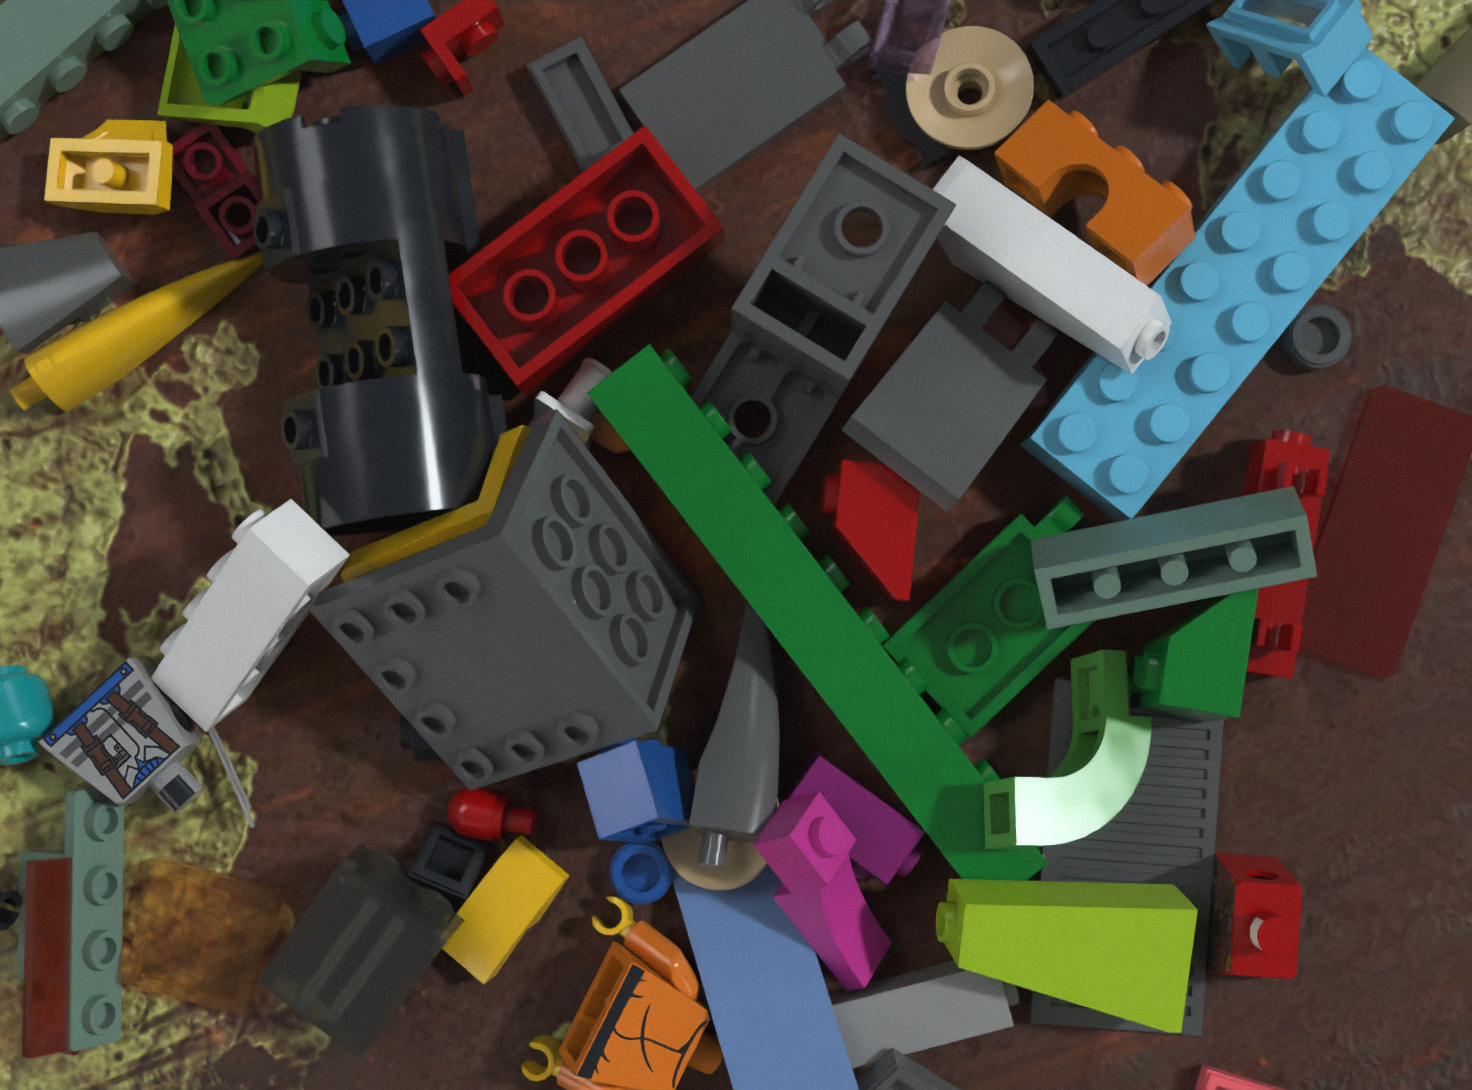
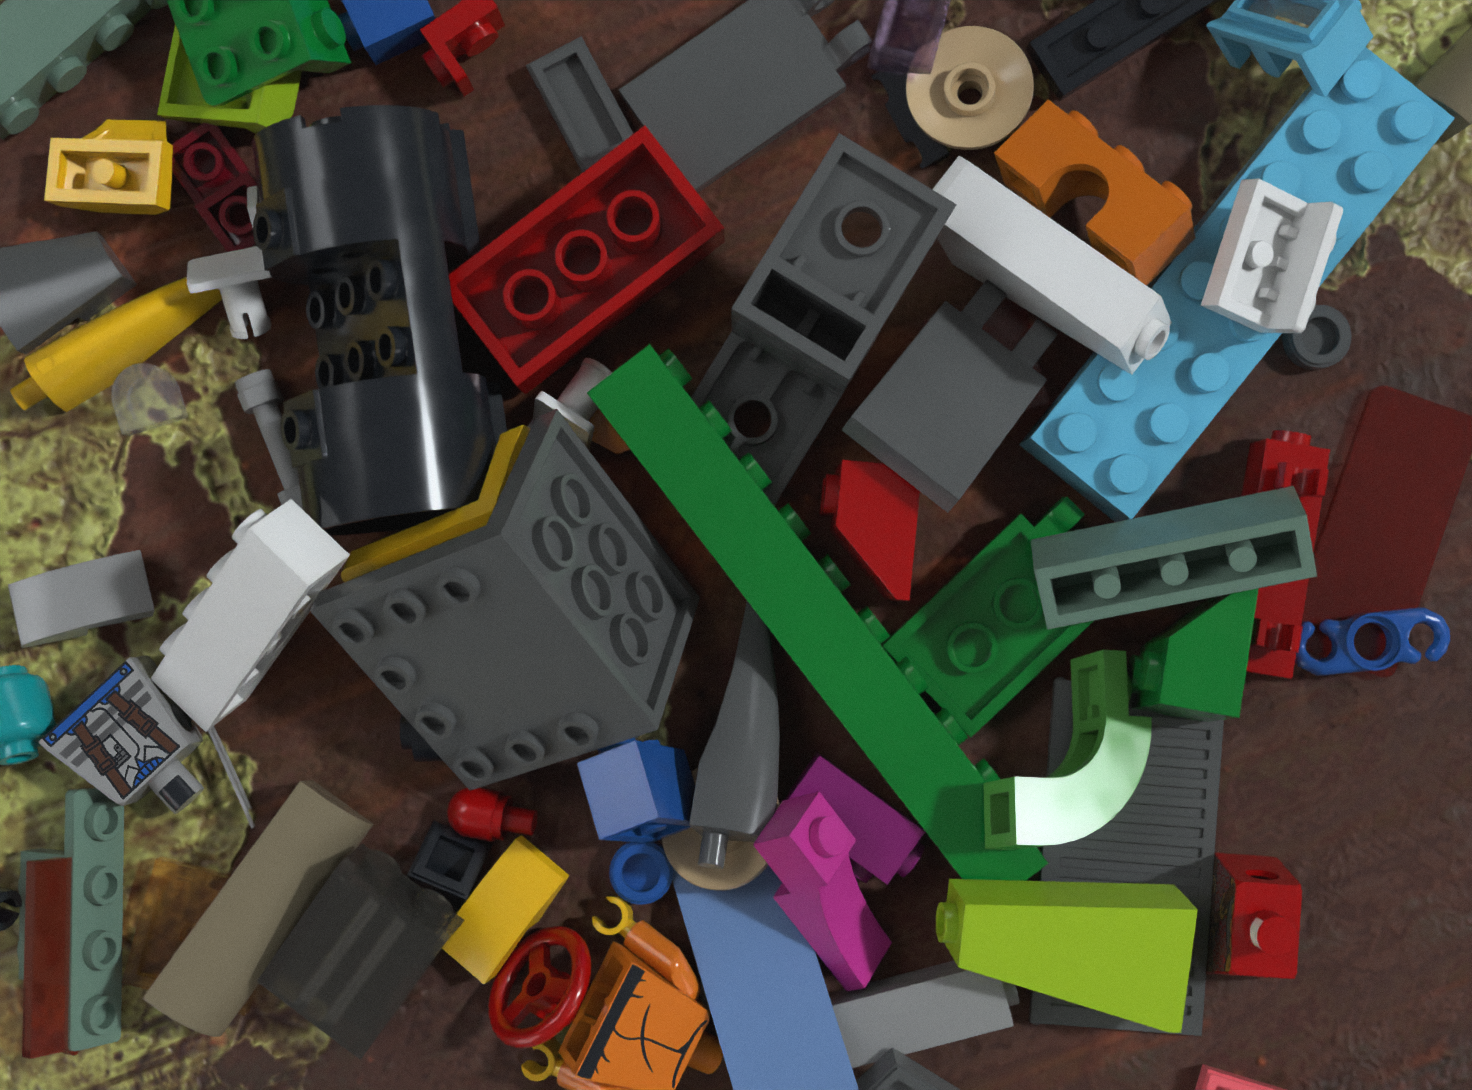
(80, 597): none -> light grey slope
(146, 399): none -> clear tile
(236, 278): none -> white bracket
(257, 910): none -> dark tan brick
(261, 396): none -> light grey bar
(545, 991): none -> red piece
(1271, 258): none -> white bracket
(1396, 627): none -> blue piece

